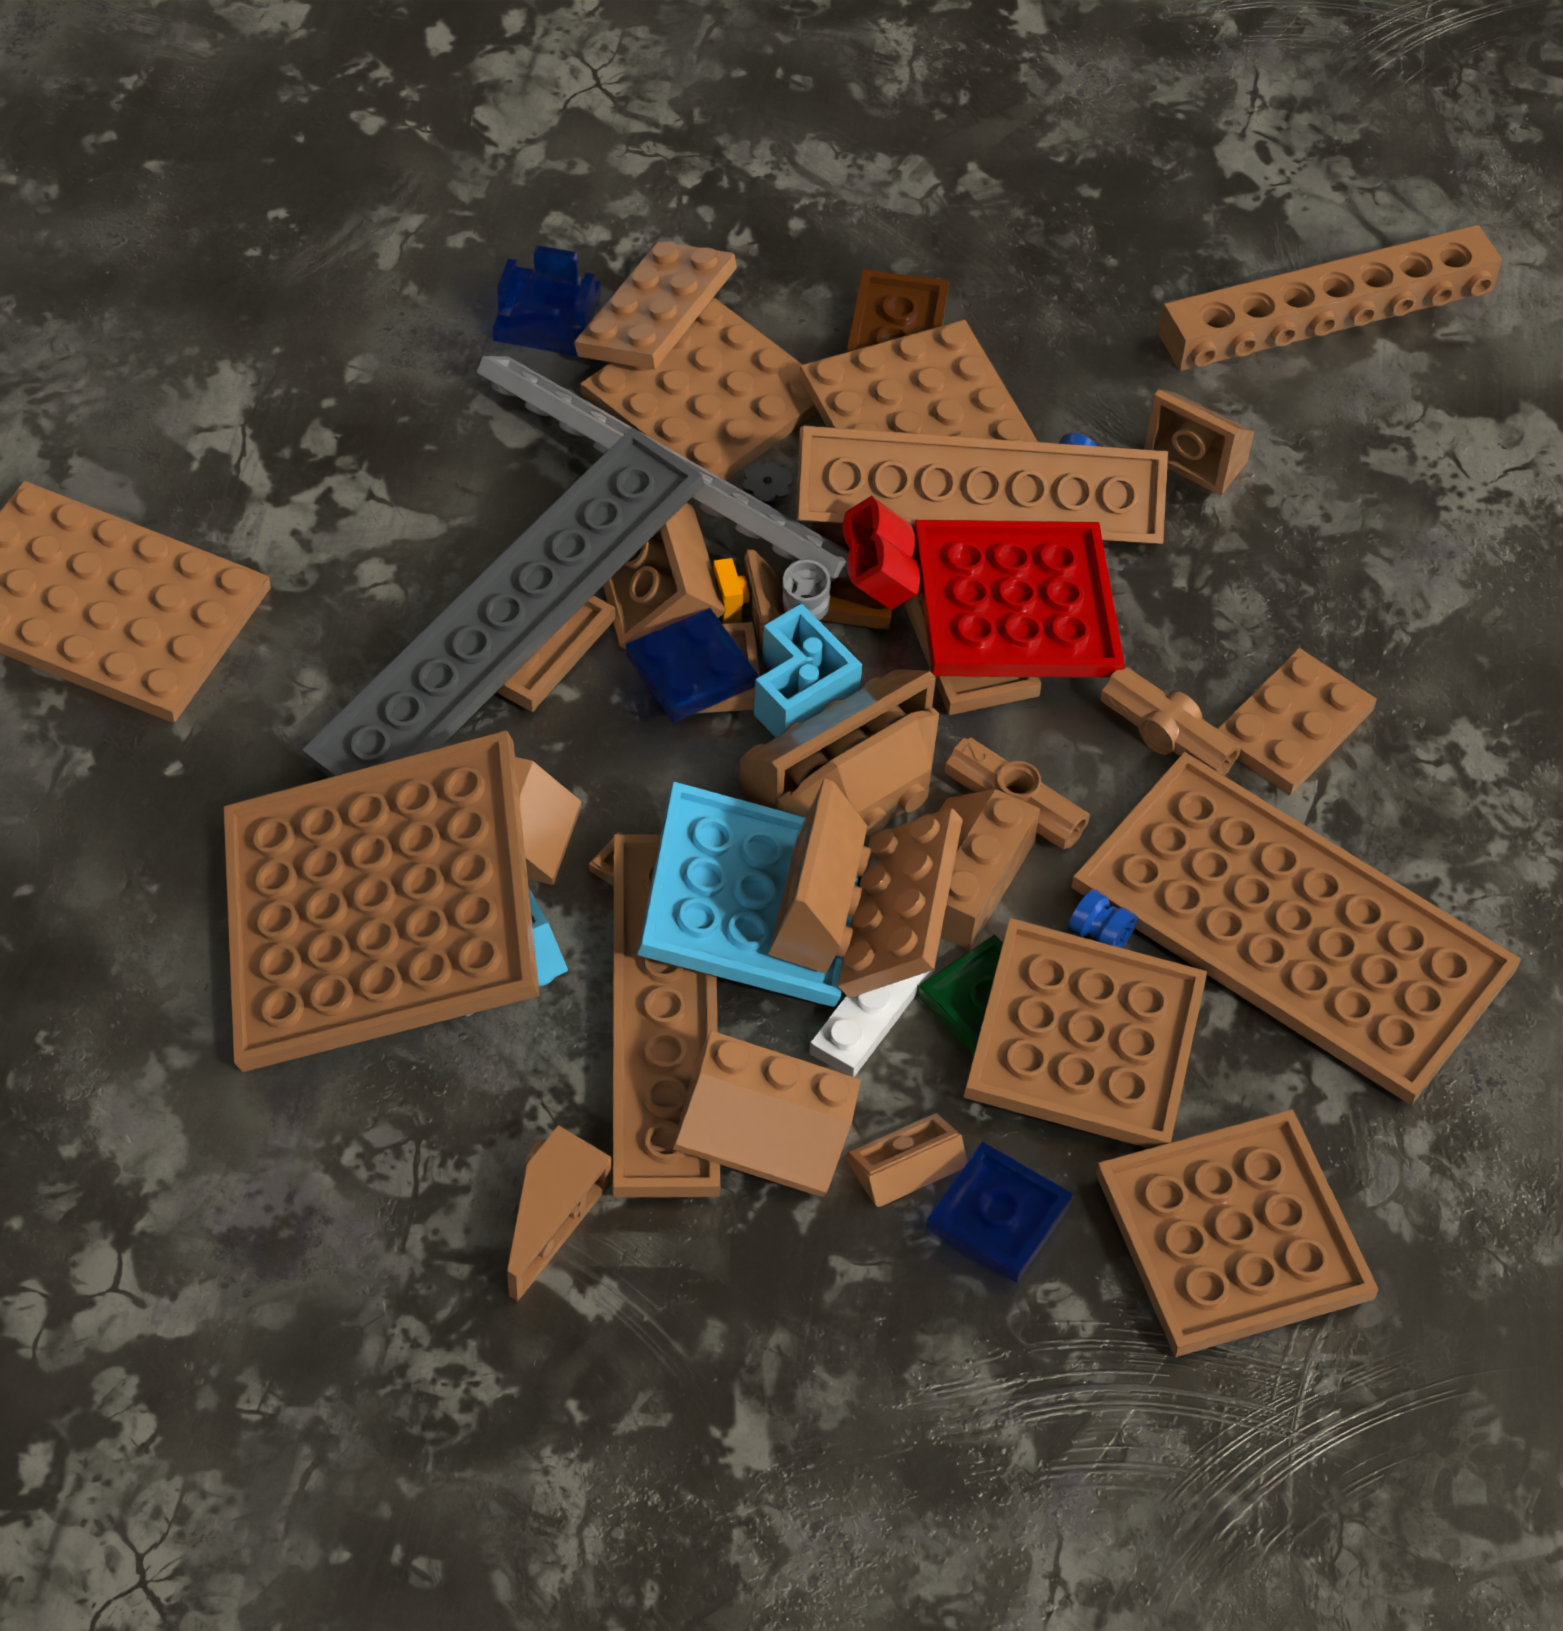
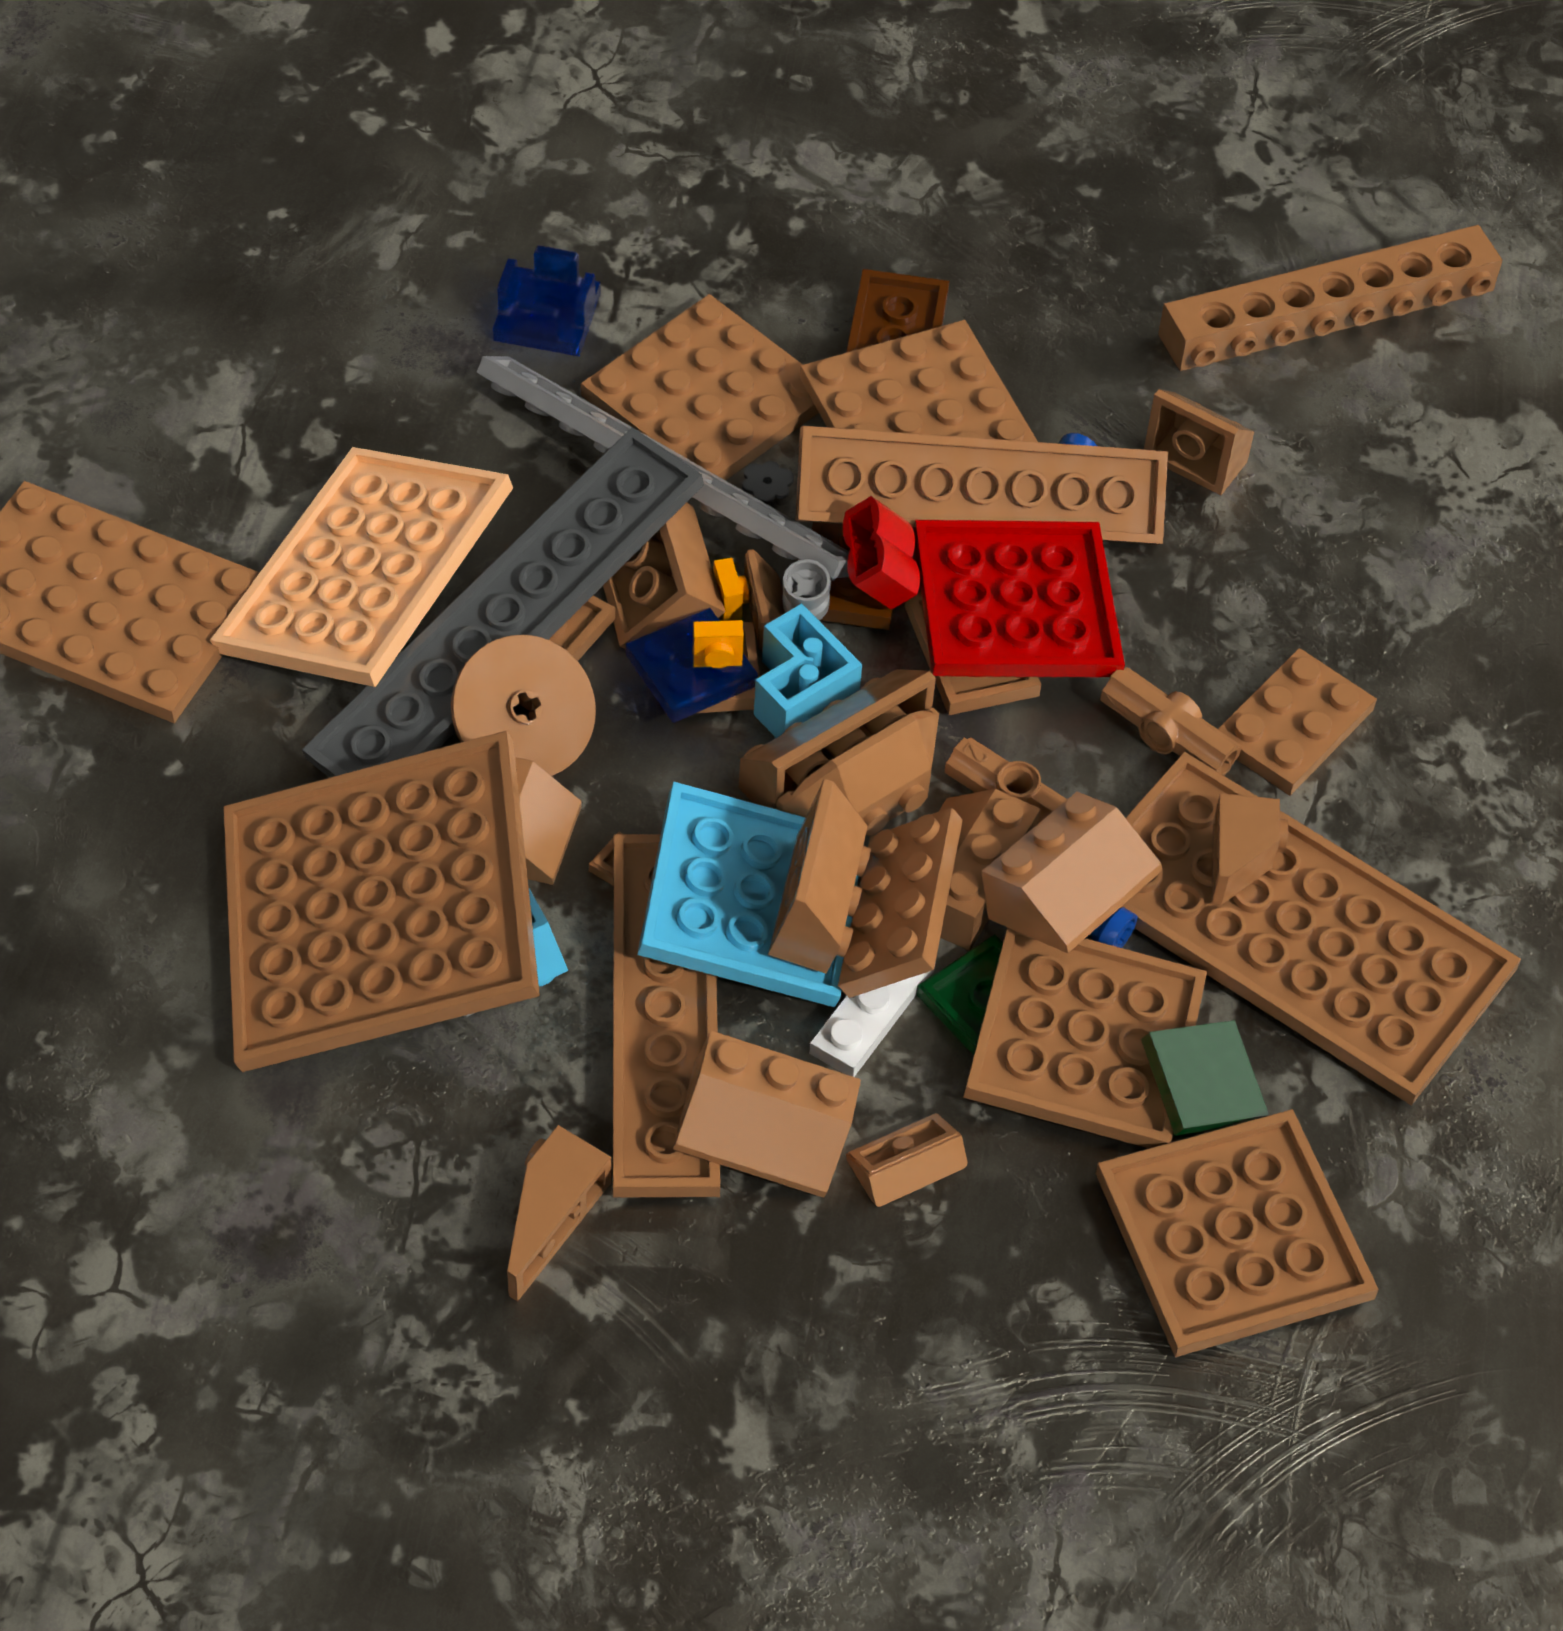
(362, 566): none -> light nougat plate
(537, 672): none -> medium nougat piece
(656, 305): medium nougat plate -> none
(718, 643): none -> light orange plate
(999, 1212): clear blue plate -> none
(1069, 873): none -> medium nougat slope
(1204, 1077): none -> dark green tile
(1244, 842): none -> medium nougat slope

